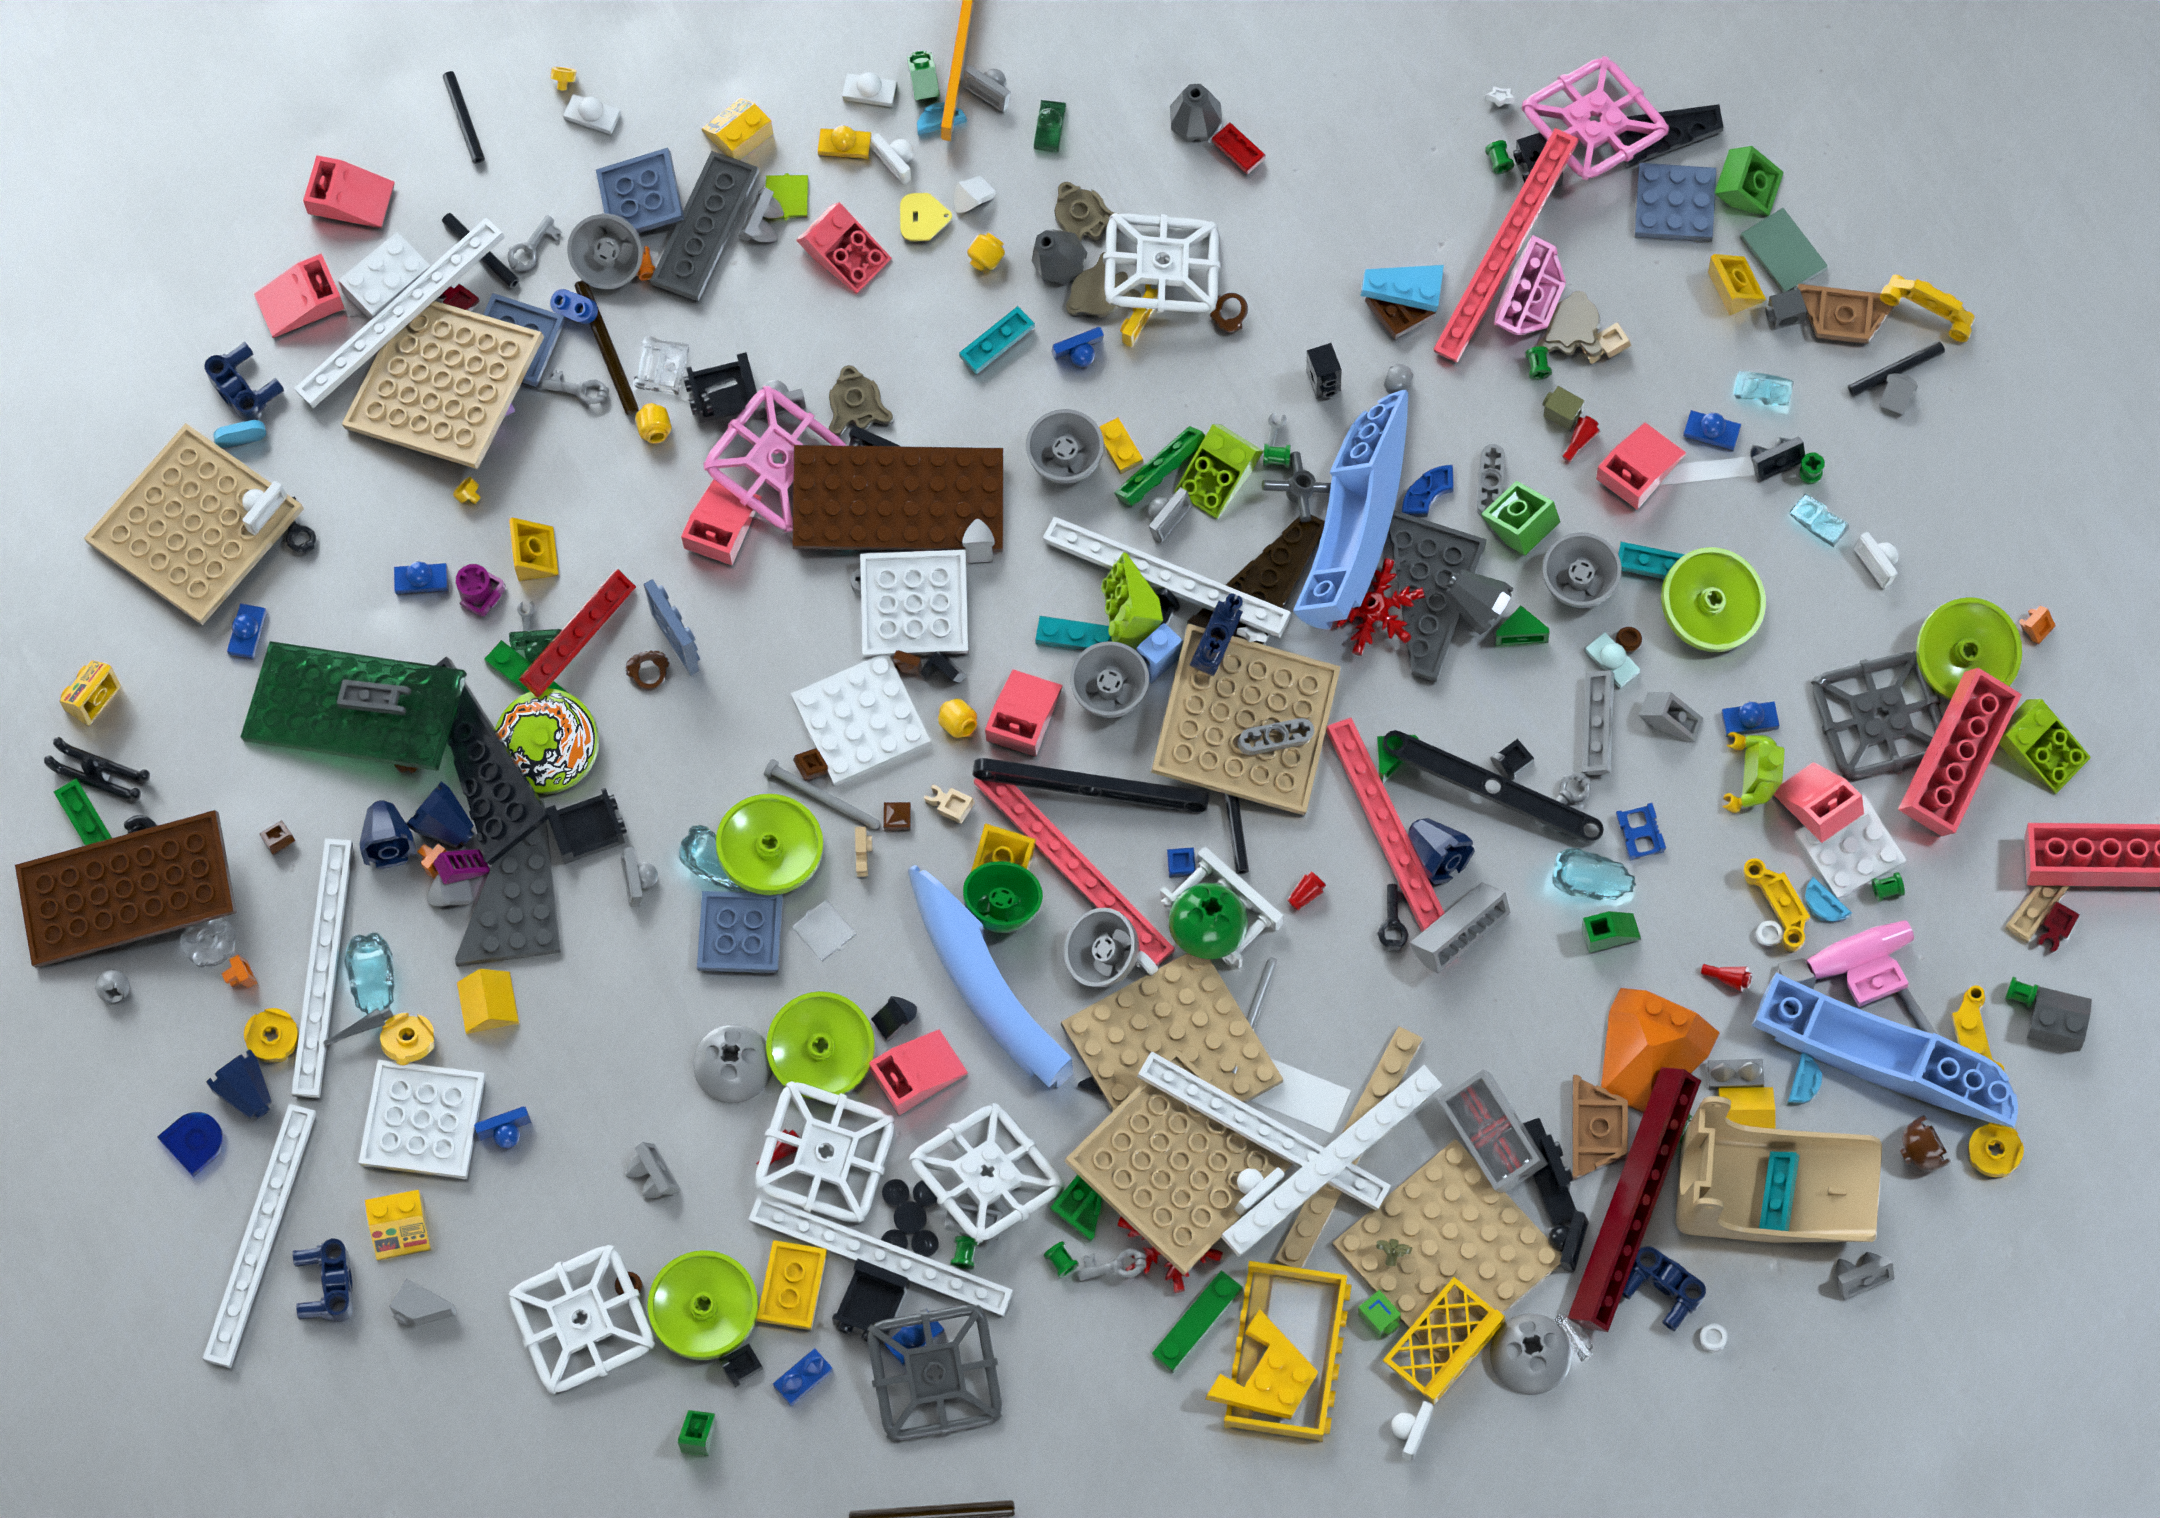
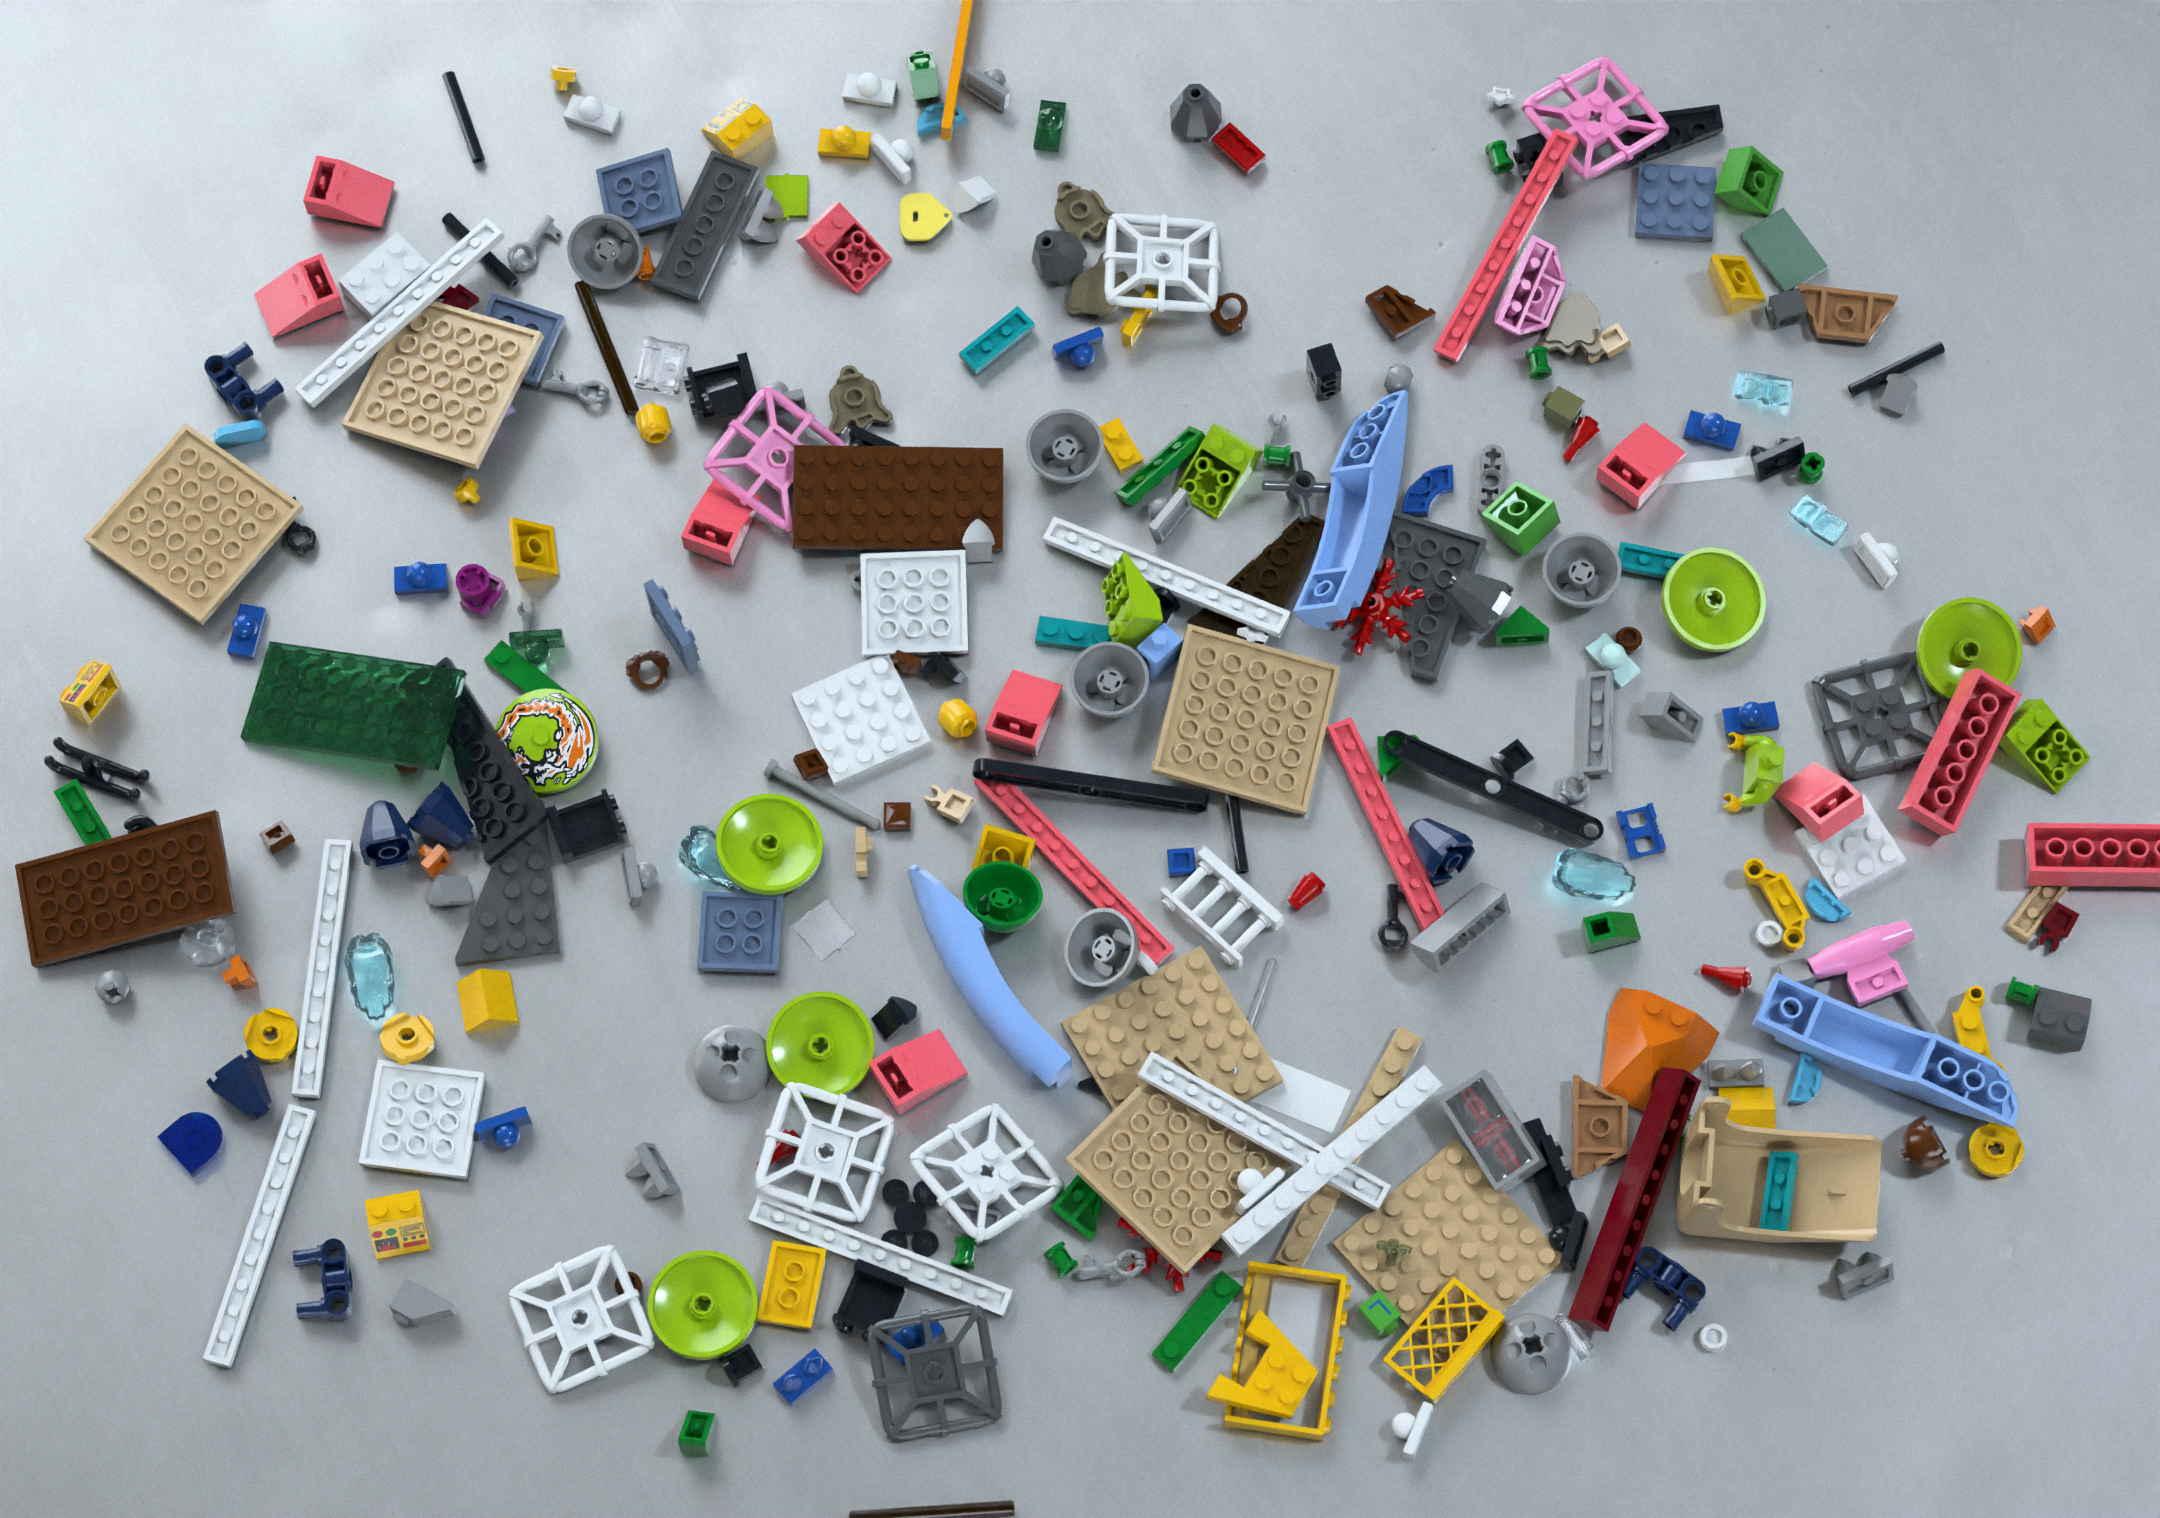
(262, 506): white tile -> none
(370, 1021): dark grey piece -> none
(372, 697): dark grey hinge -> none
(450, 875): magenta slope -> none
(572, 305): plate -> none
(577, 633): red tile -> none
(986, 252): yellow head -> none
(1206, 932): green piece -> none
(1221, 624): dark blue piece -> none
(1295, 739): light grey beam -> none
(1405, 285): medium azure wing -> none
(1888, 887): green bush -> none
(1932, 300): yellow plate -> none

